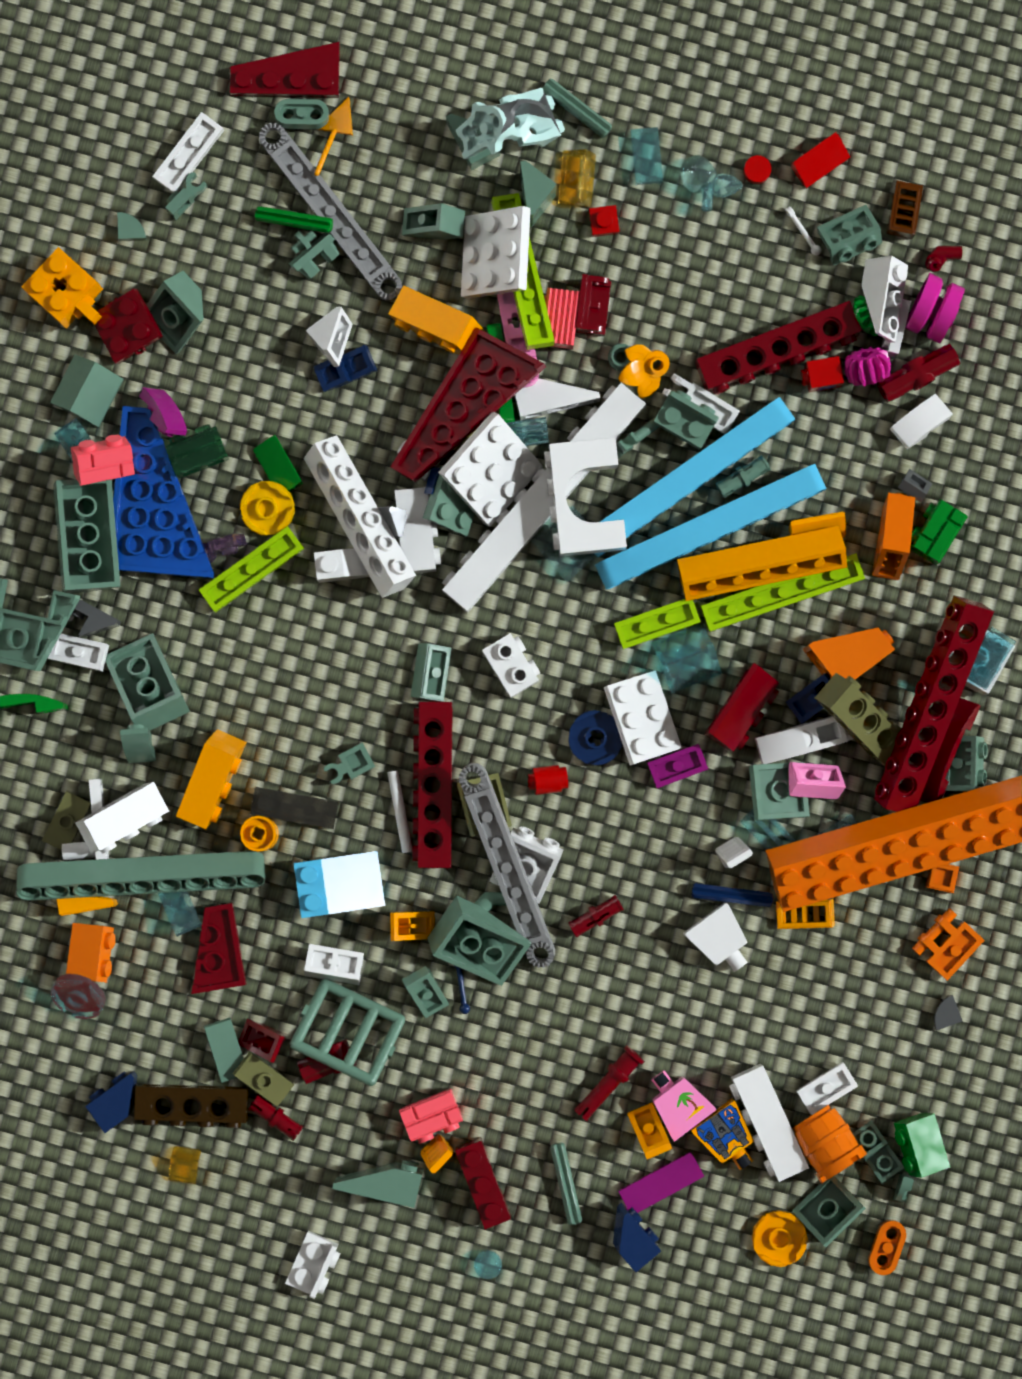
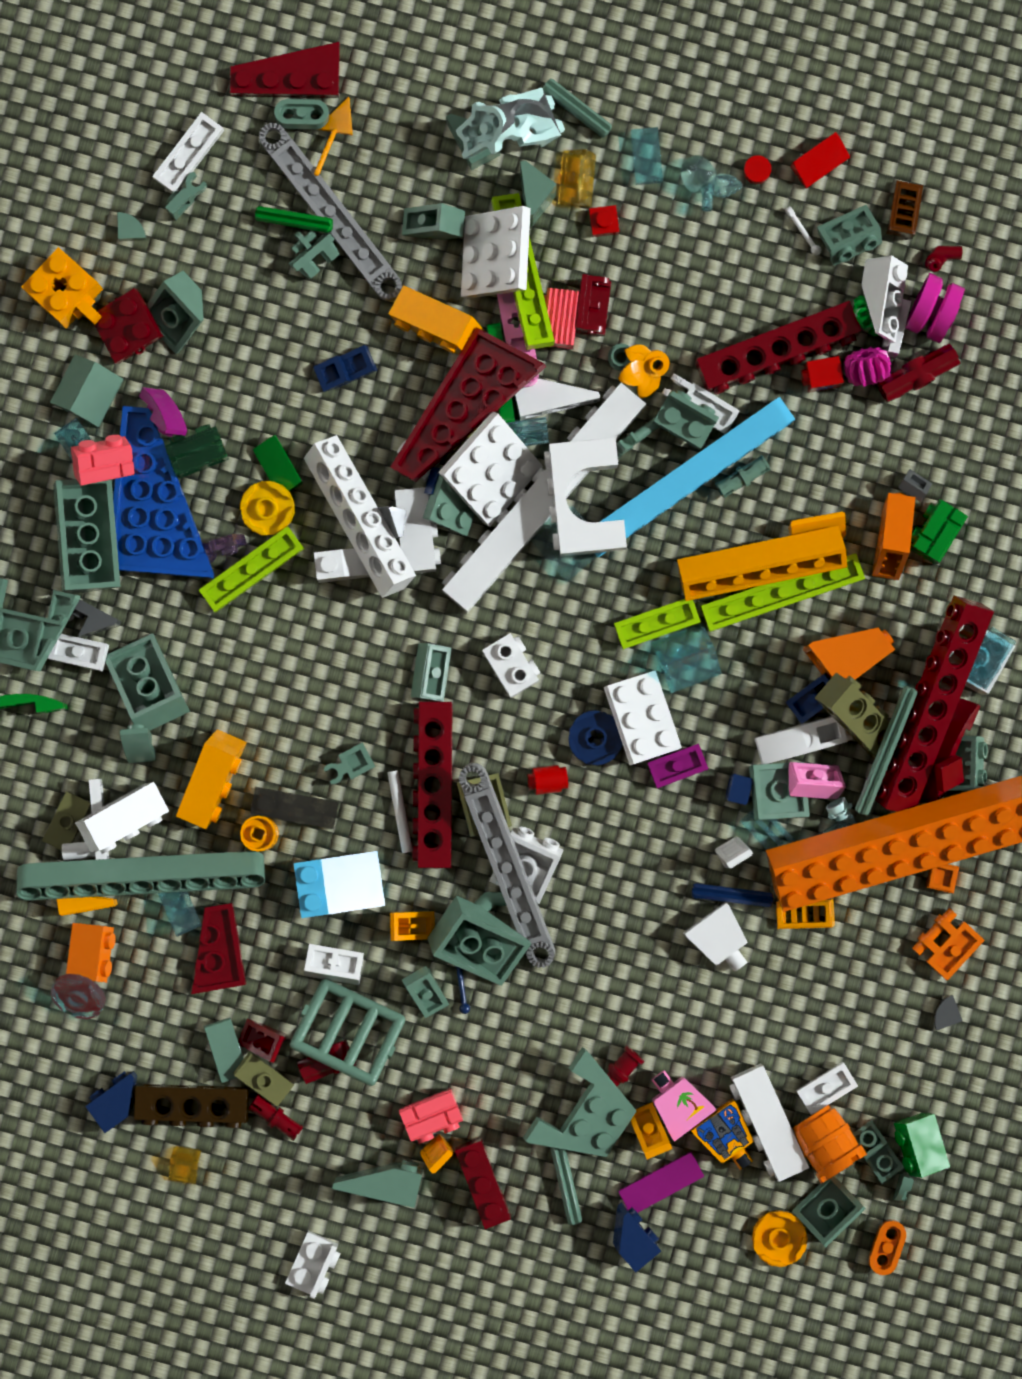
(331, 334): white slope -> none
(488, 1264): clear light blue tile -> none
(595, 916): dark red pin -> none
(596, 1118): none -> sand green wing
(710, 526): medium azure beam -> none
(738, 789): none -> dark blue slope
(743, 708): dark red slope -> none
(839, 809): none -> light aqua plate
(886, 750): none -> sand green axle
(921, 421): white slope -> none
(949, 773): none -> dark red tile

